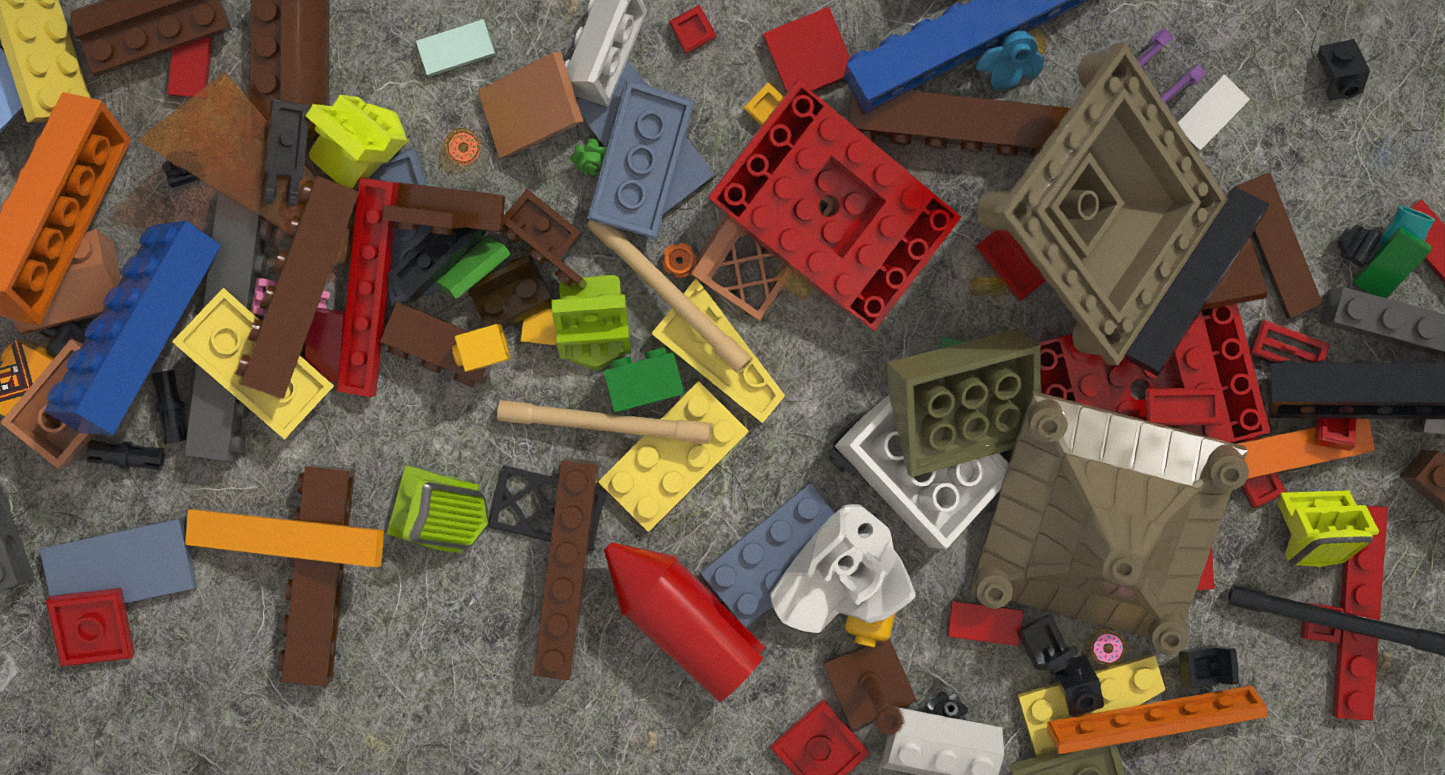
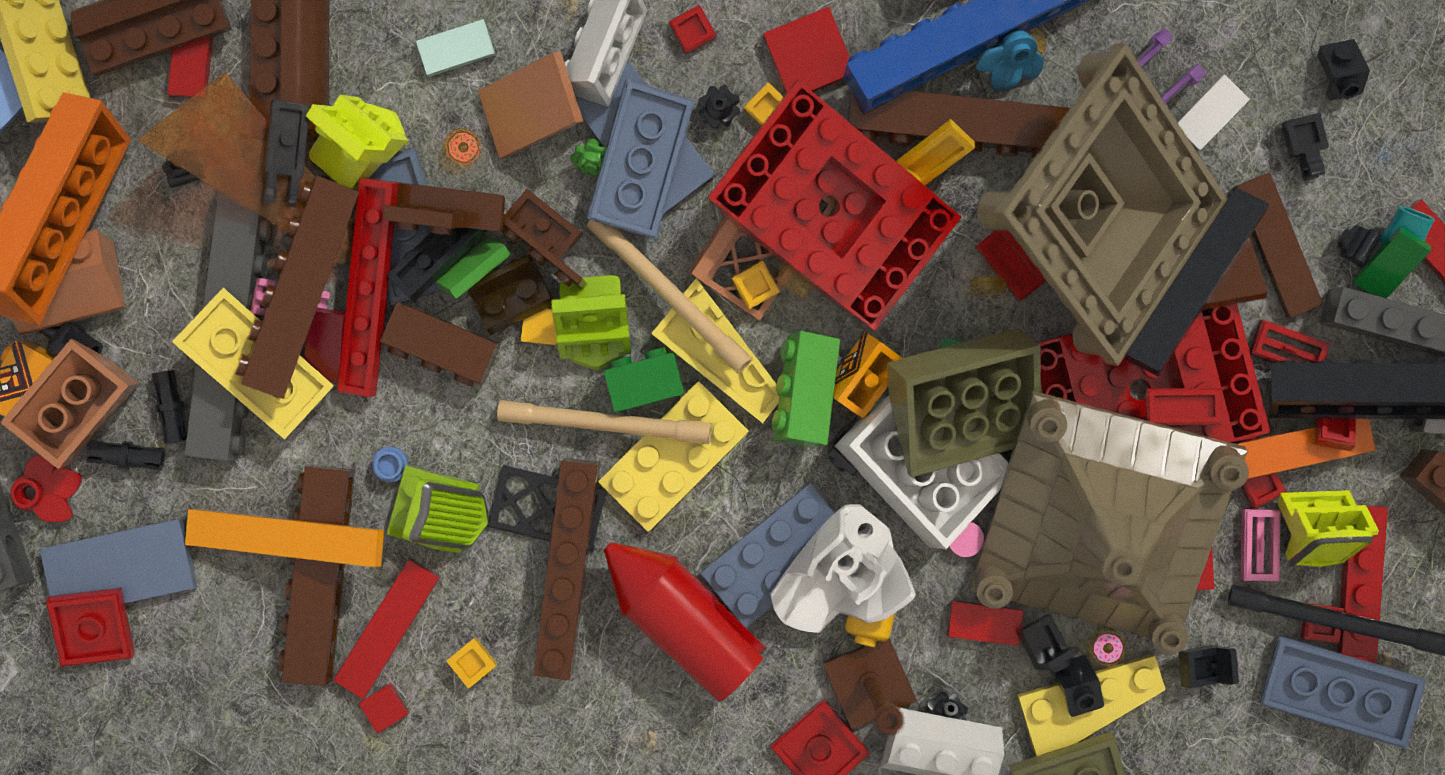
(51, 490): none -> red plate
(132, 328): blue brick -> none
(384, 708): none -> red tile
(386, 628): none -> red tile
(389, 464): none -> medium blue plate
(472, 662): none -> yellow plate
(481, 348): yellow brick -> none
(672, 253): orange plate -> none
(719, 106): none -> black plant
(755, 284): none -> yellow tile
(806, 389): none -> bright green brick
(863, 375): none -> light orange brick
(937, 152): none -> yellow tile
(969, 541): none -> bright pink tile
(1156, 719): orange tile -> none
(1246, 545): none -> bright pink tile
(1306, 138): none -> black plate
(1343, 691): none -> sand blue tile

